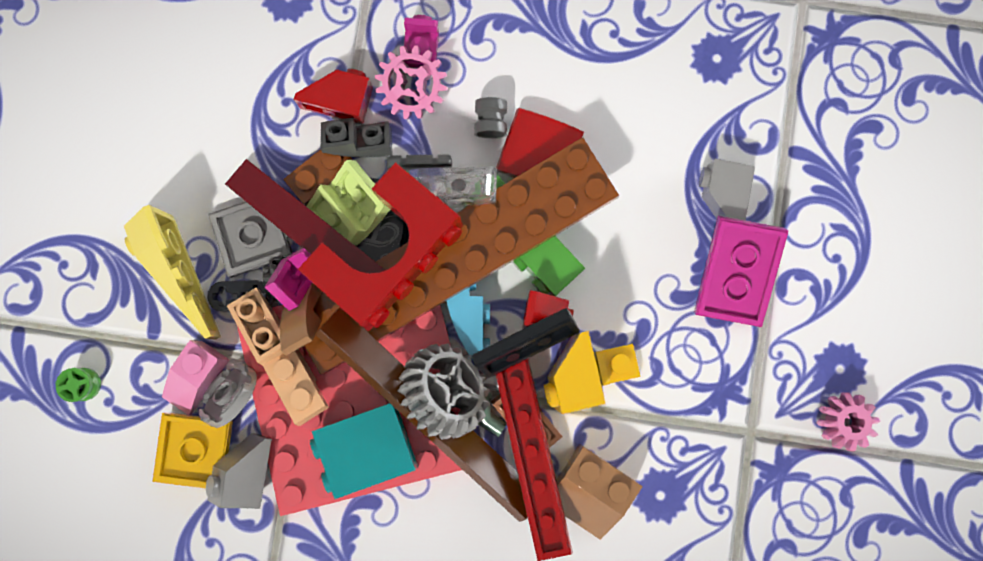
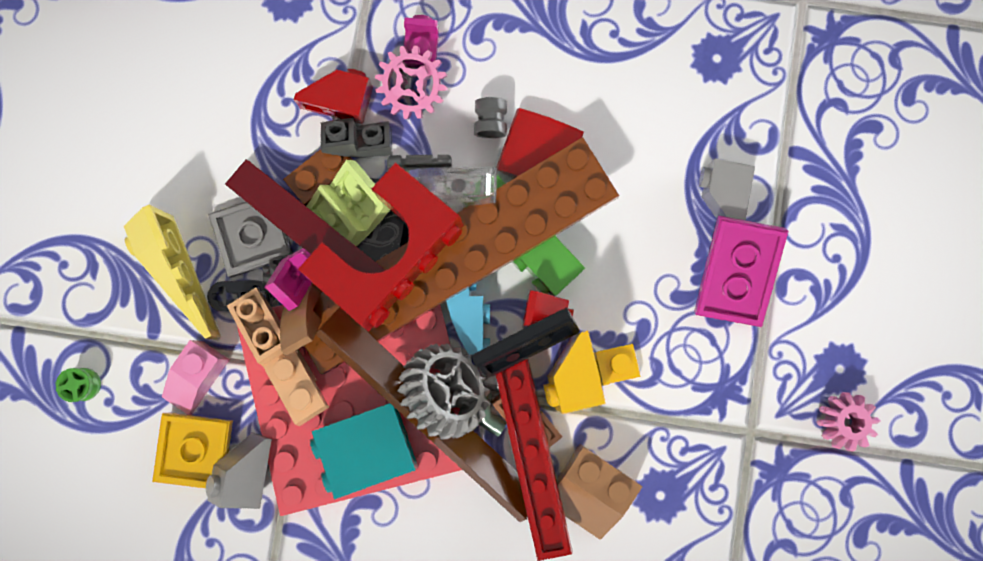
(228, 395): light grey tile -> none

